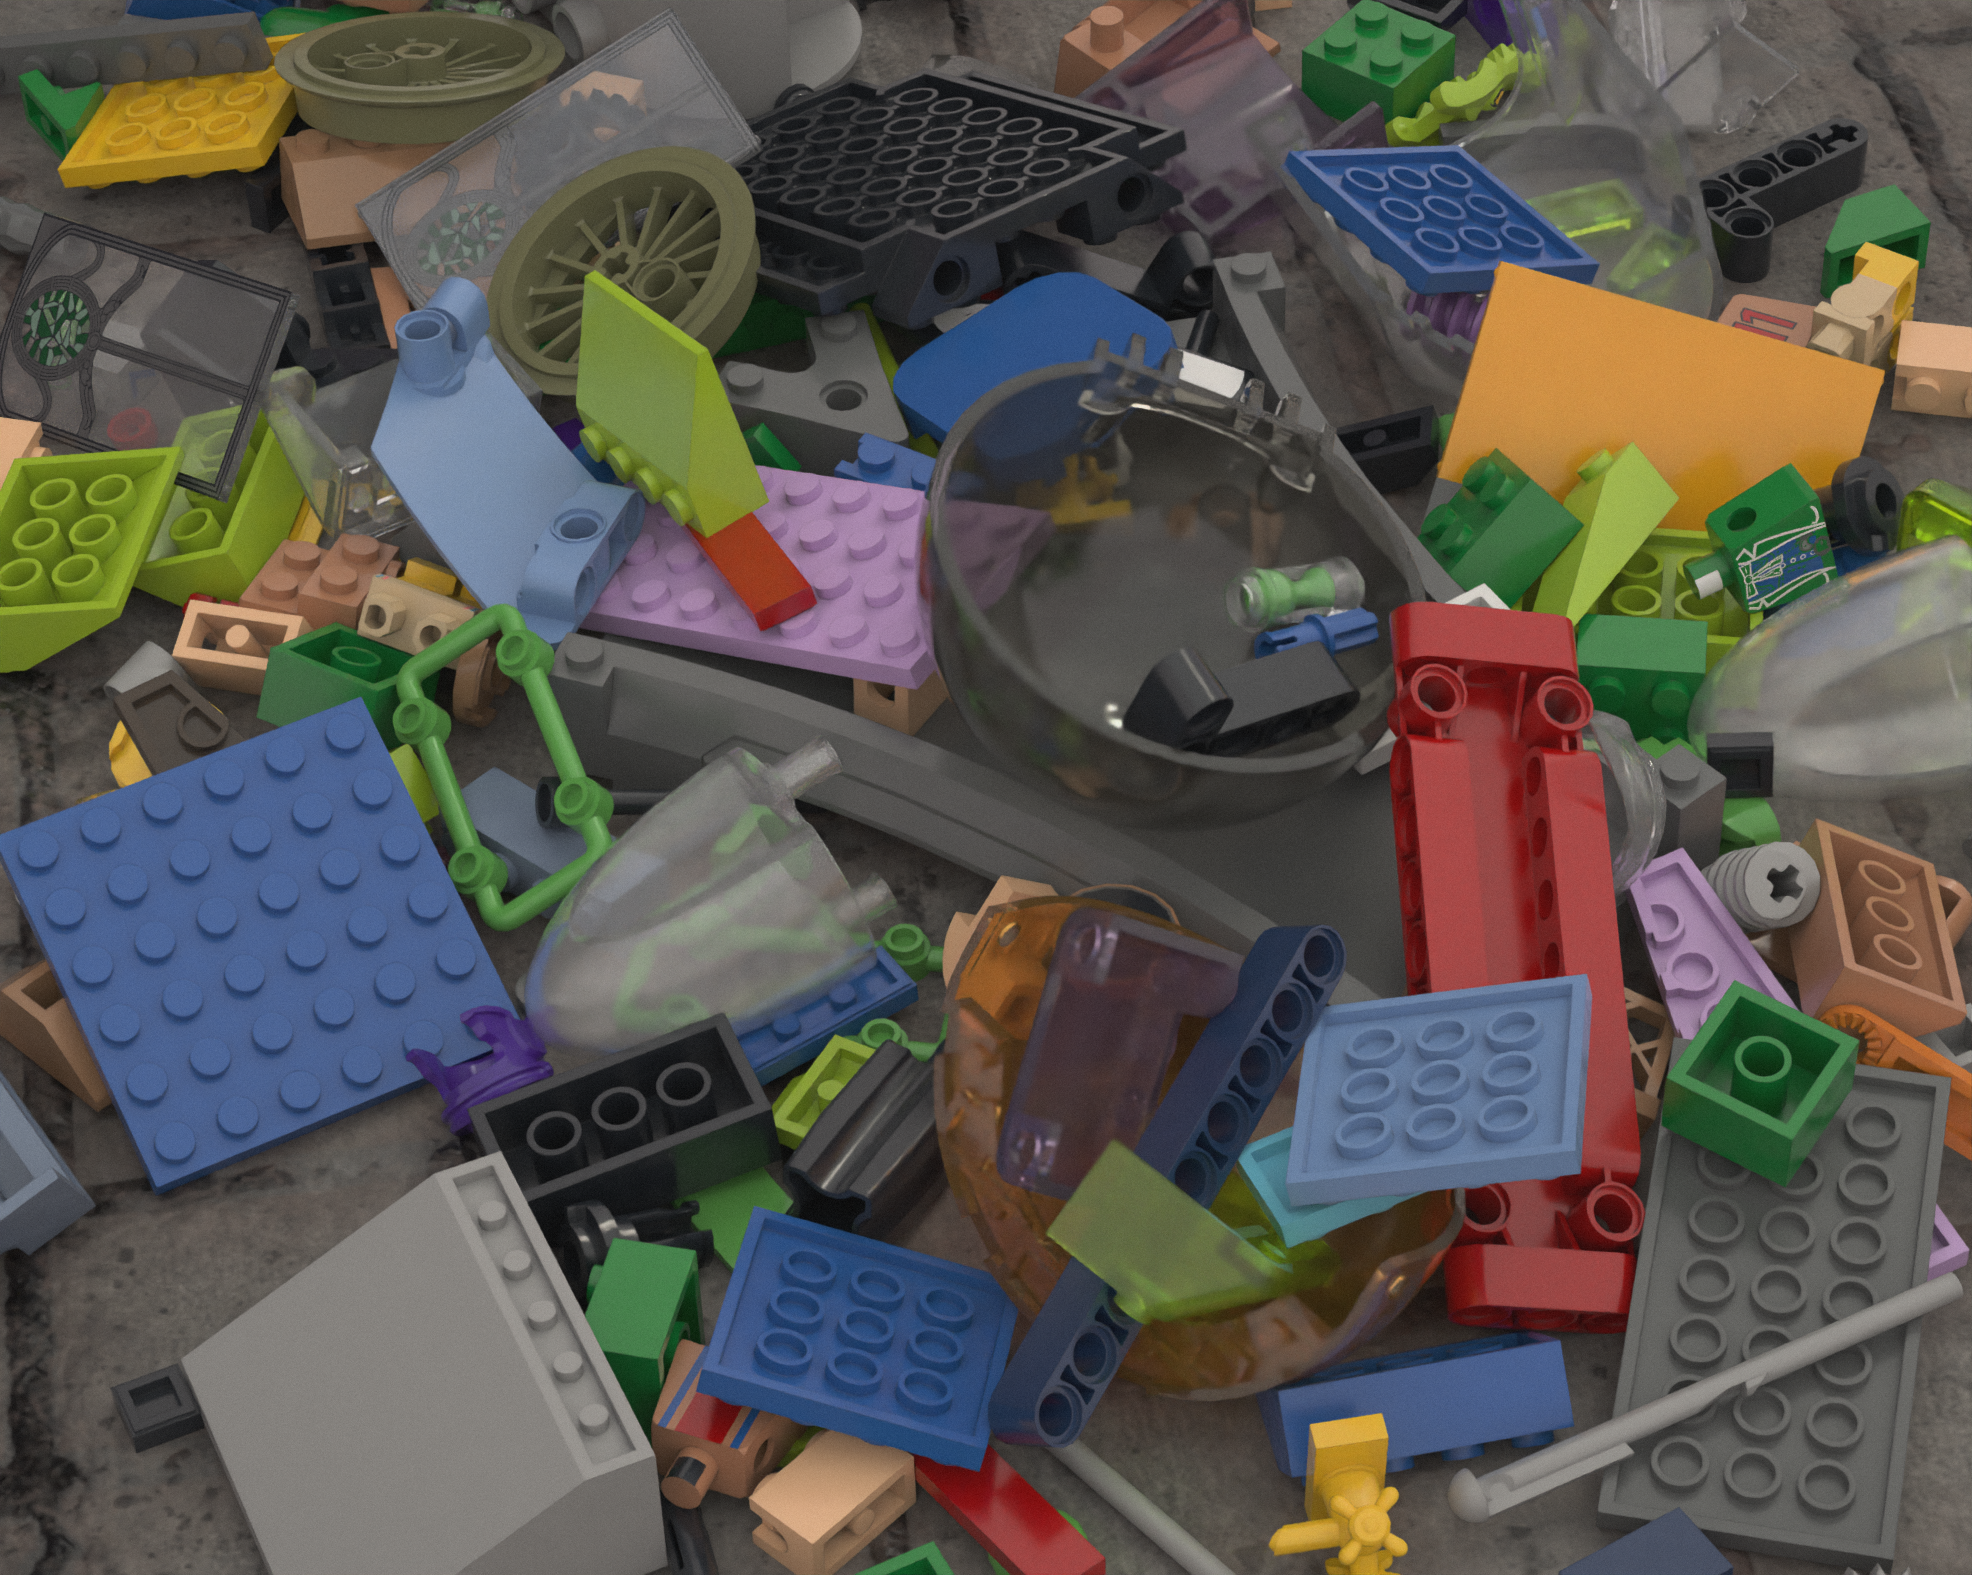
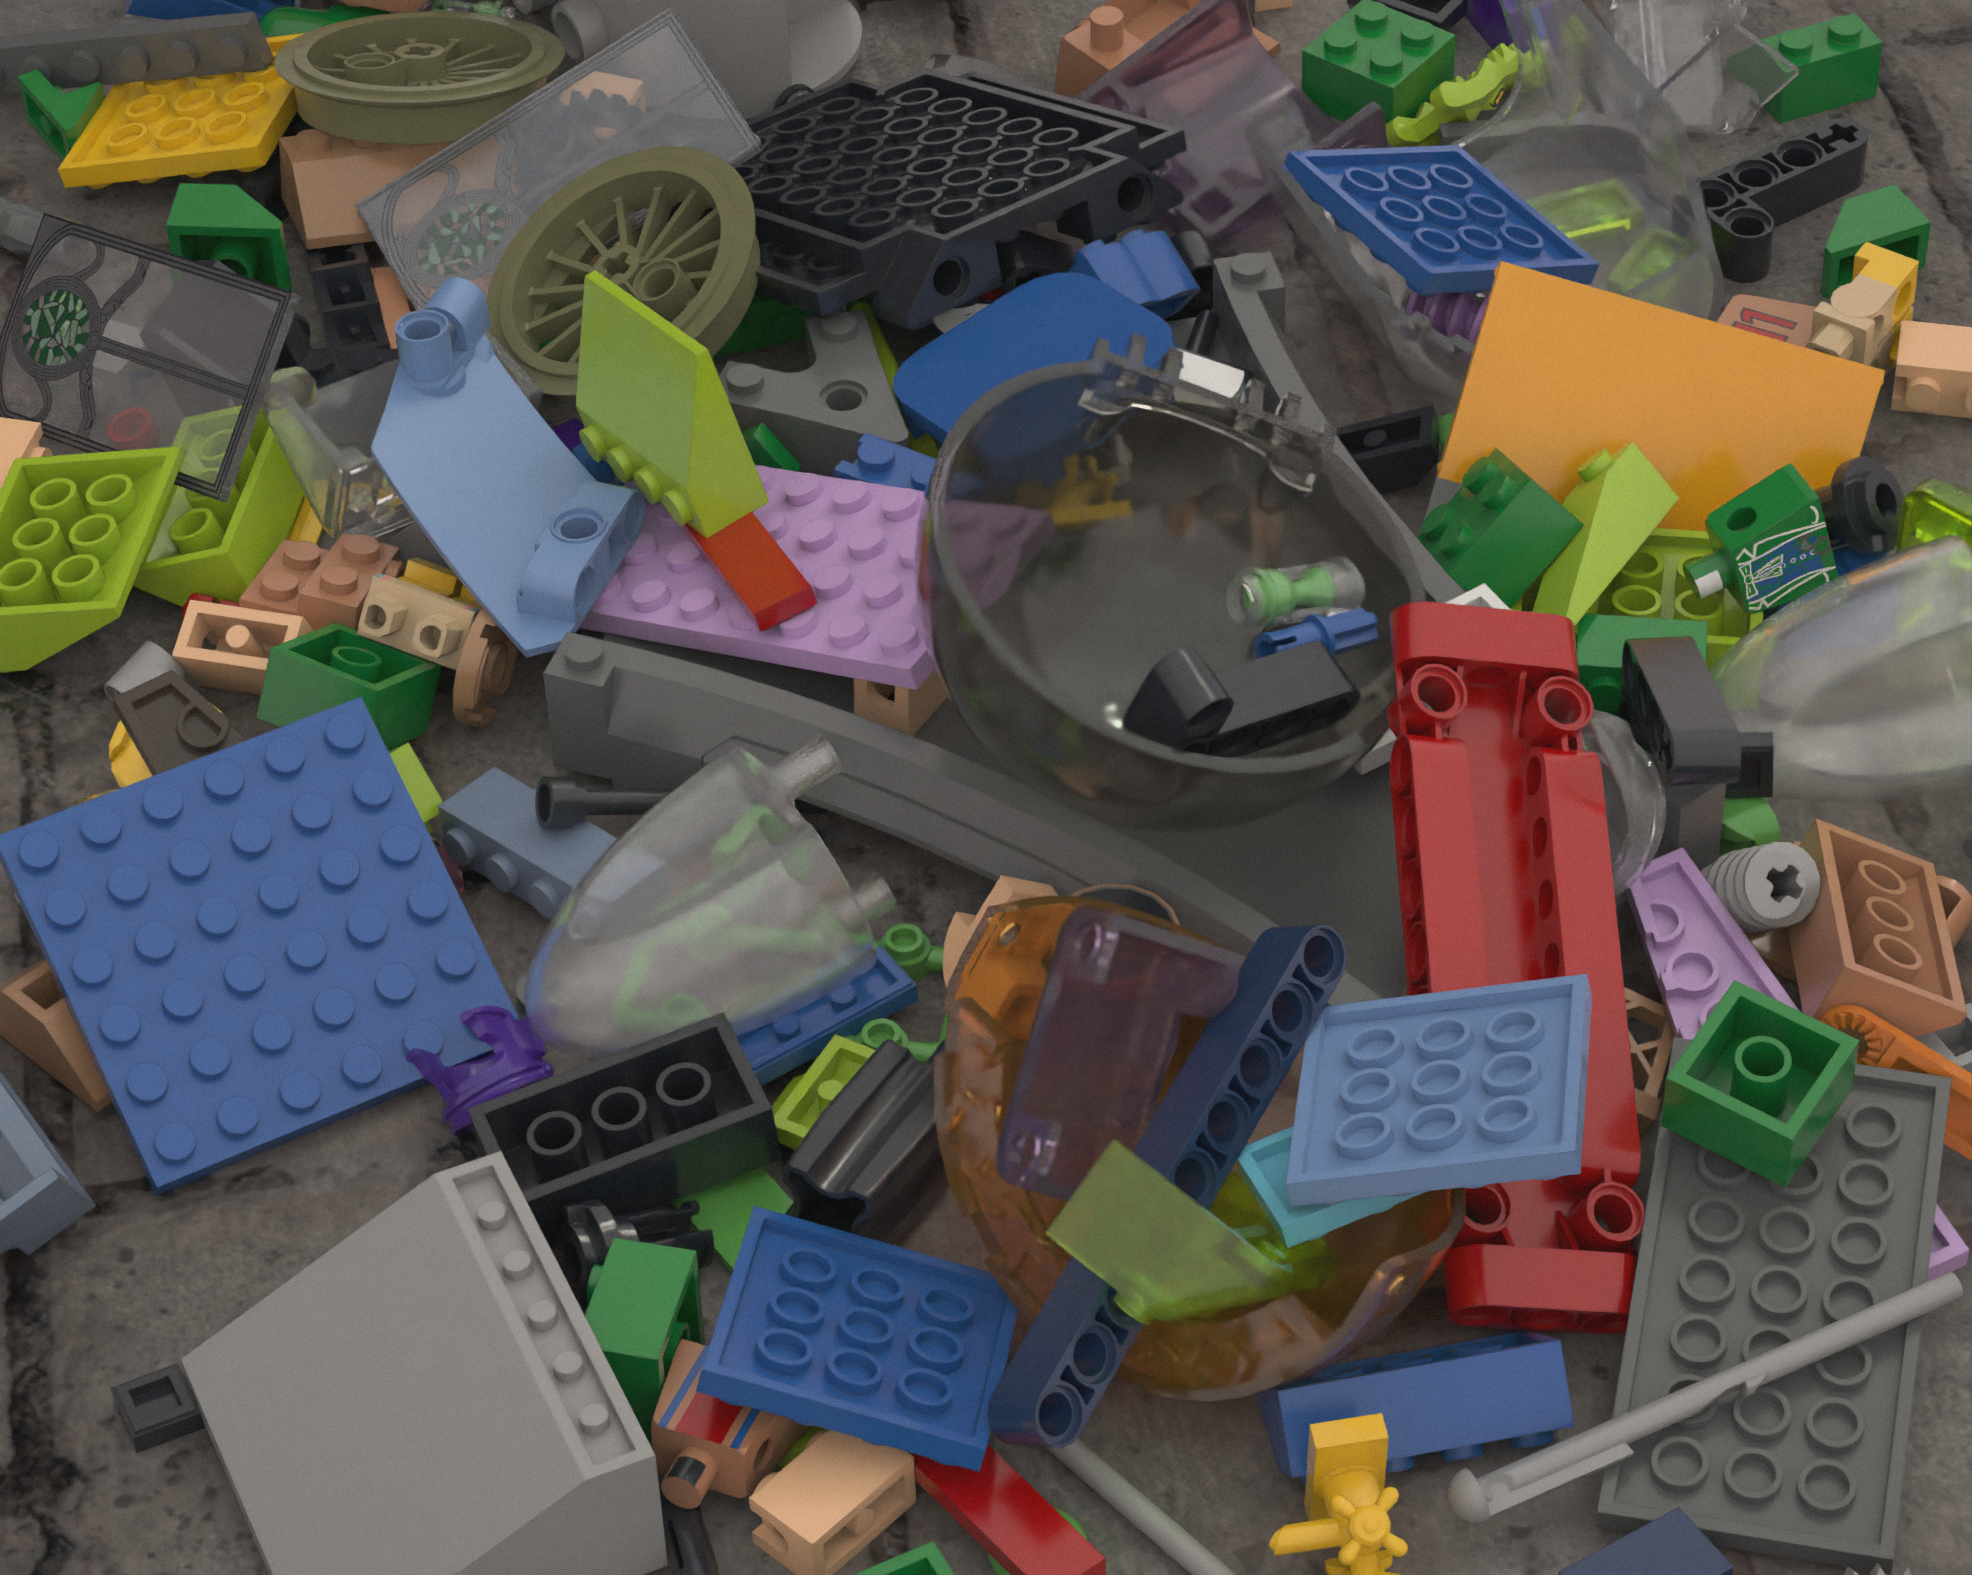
(231, 228): none -> green slope
(426, 727): bright green bar -> none
(1142, 269): none -> blue brick
(1678, 711): none -> black beam
(1835, 66): none -> green slope

